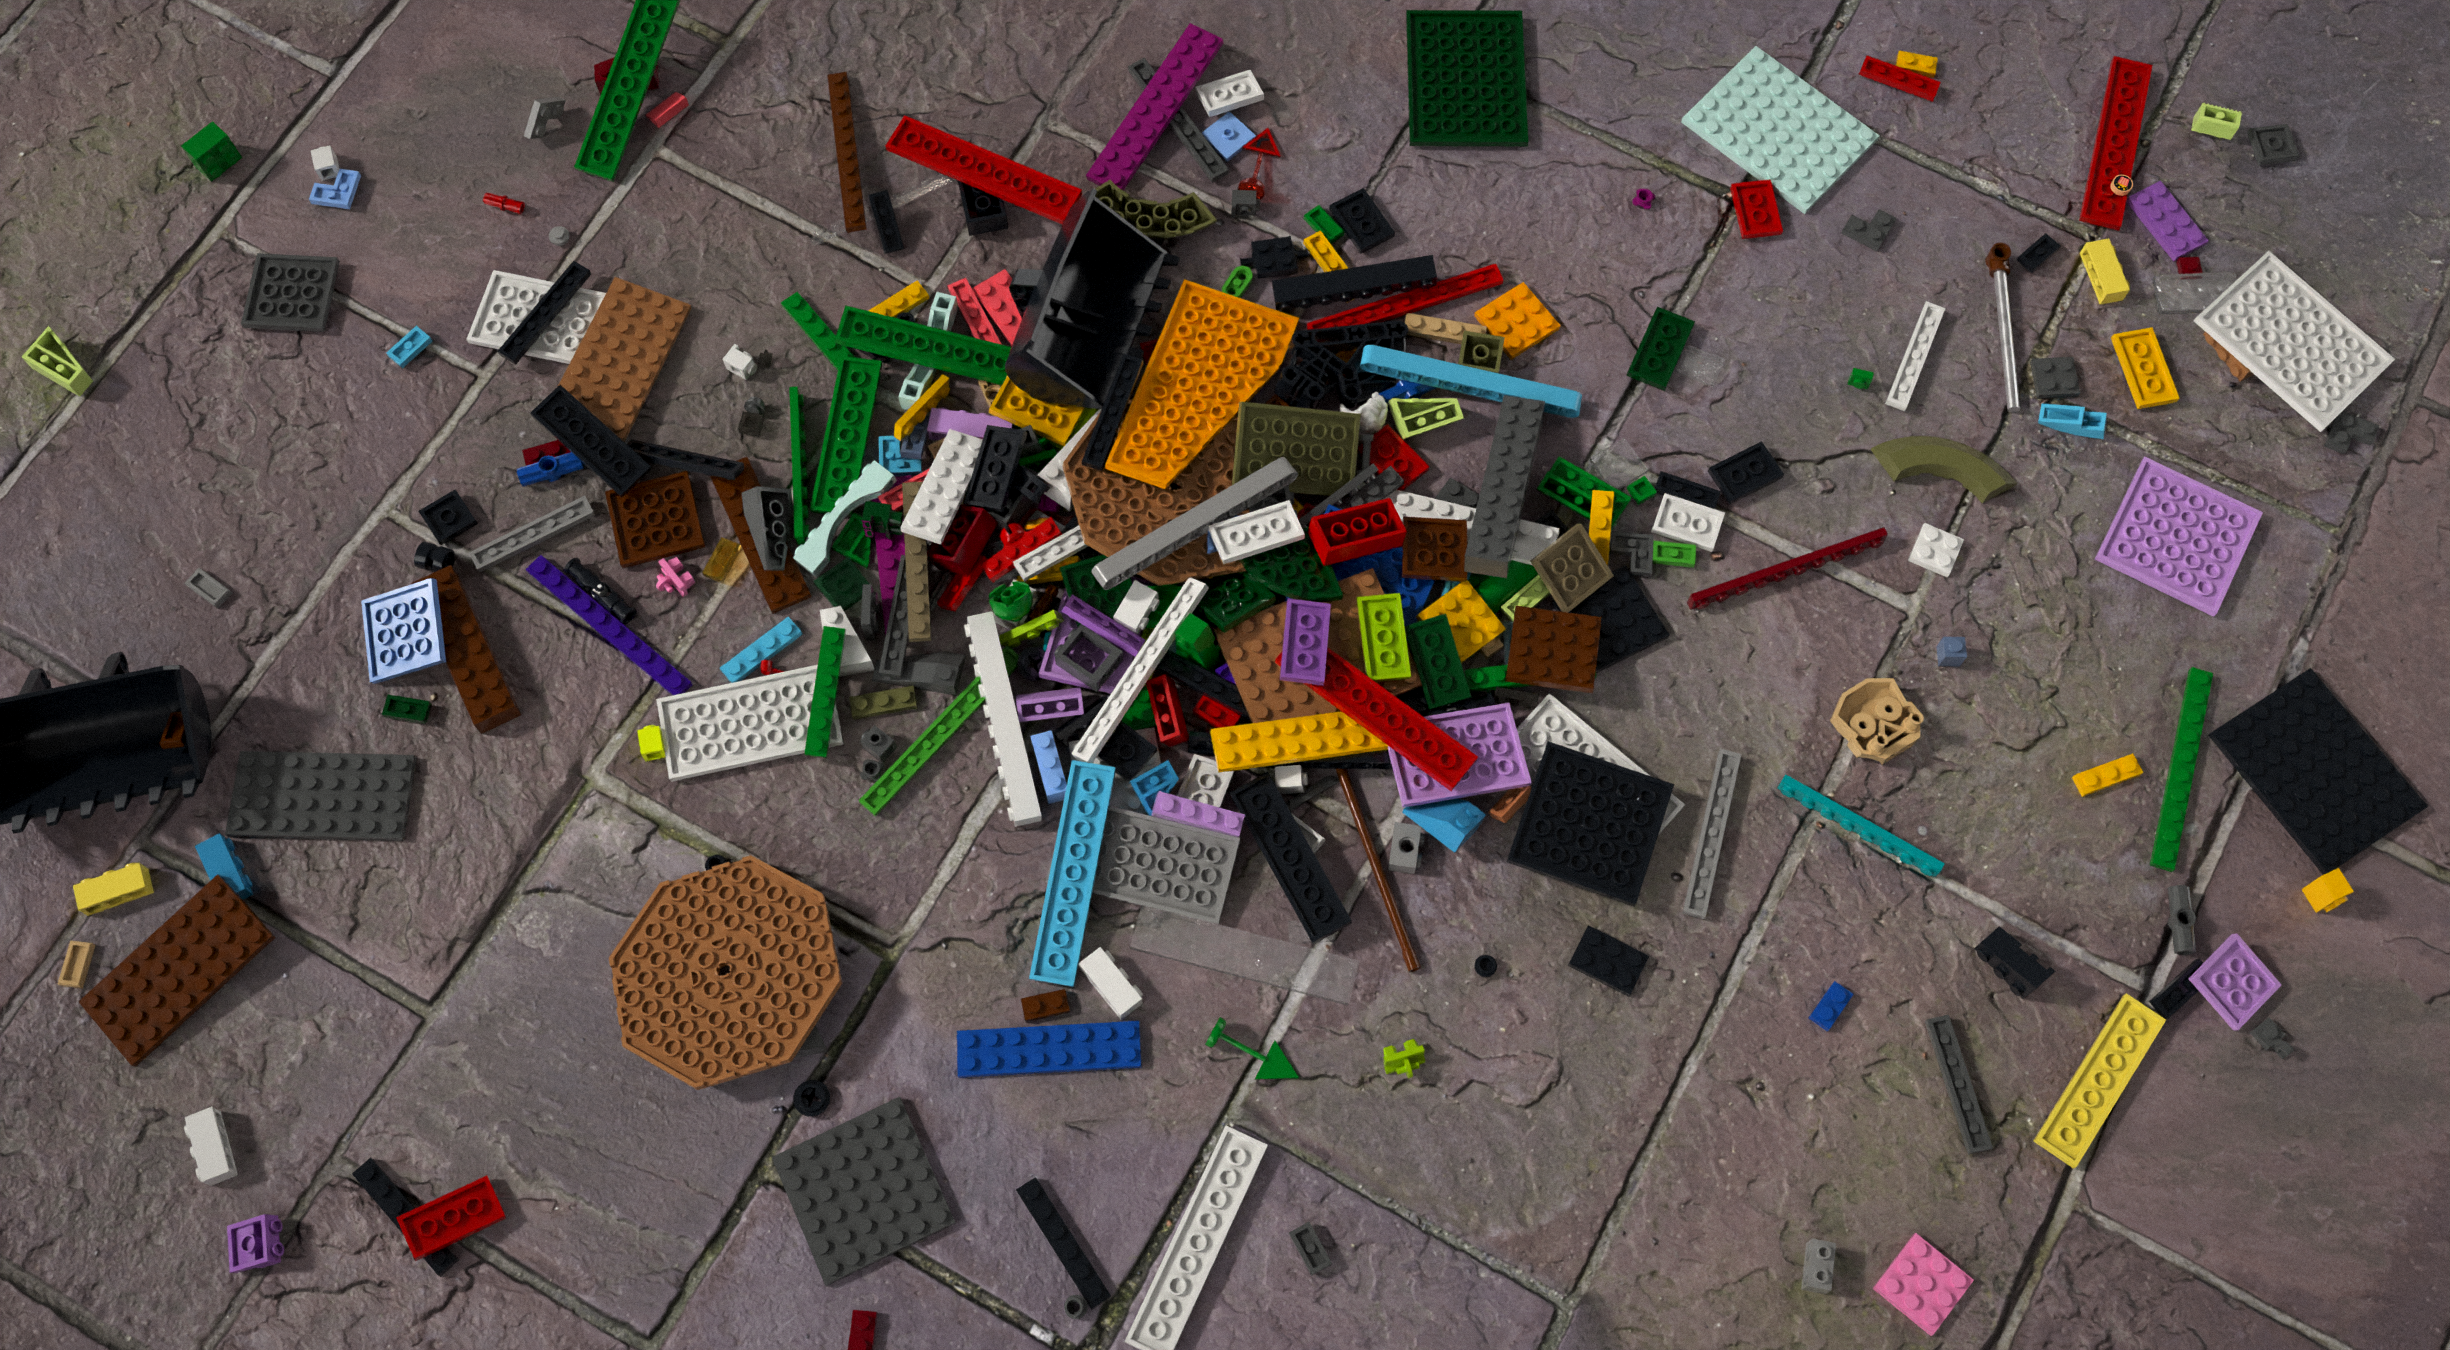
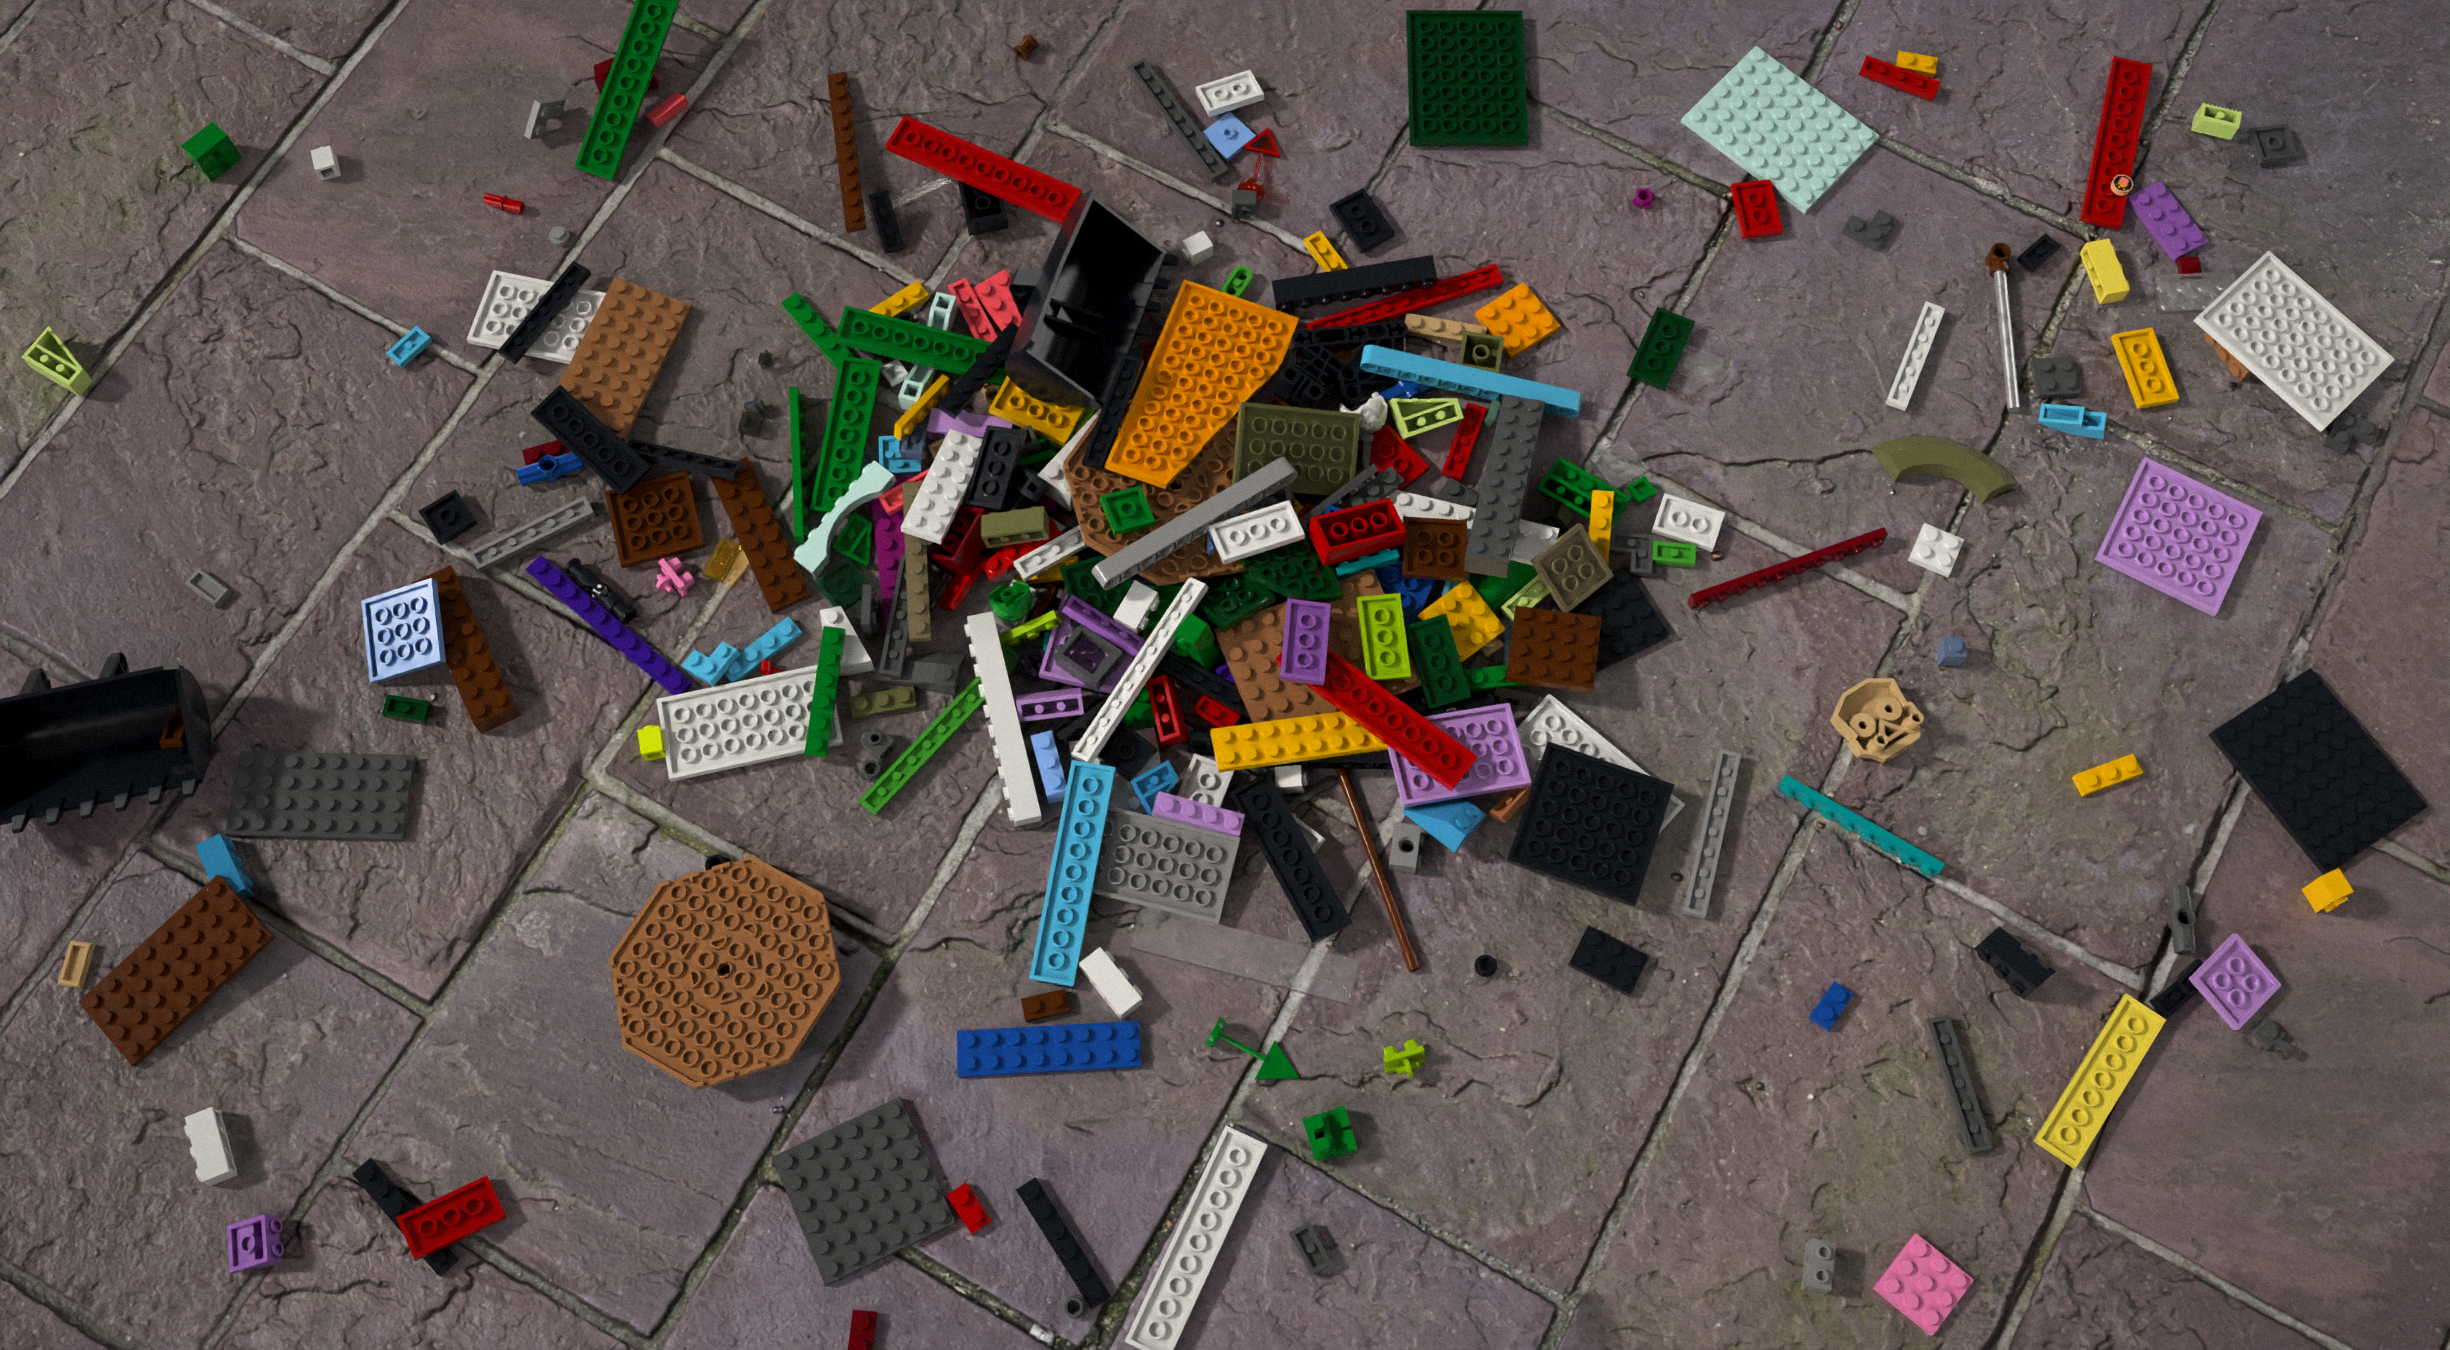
(113, 888): light yellow brick -> none
(290, 292): dark grey plate -> none
(337, 195): light blue plate -> none
(433, 558): black wheel -> none
(711, 668): none -> medium azure plate
(739, 362): white brick -> none
(768, 518): dark grey wedge -> none
(806, 1089): black gear -> none
(881, 519): dark green hips -> none
(894, 372): none -> white plate
(969, 1208): none -> red plate
(979, 373): none -> black plate
(1015, 526): none -> olive brick
(1025, 47): none -> reddish brown bush
(1127, 510): none -> green plate
(1155, 107): magenta plate -> none
(1157, 219): olive brick -> none
(1197, 248): none -> white brick
(1274, 257): black plate -> none
(1321, 220): green tile -> none
(1330, 1134): none -> green hips
(1384, 558): none -> teal plate
(1464, 442): none -> red plate
(1492, 414): none -> sand green plate
(1687, 490): black plate -> none
(1745, 472): black plate -> none
(1860, 378): green plate -> none
(2181, 769): green plate -> none

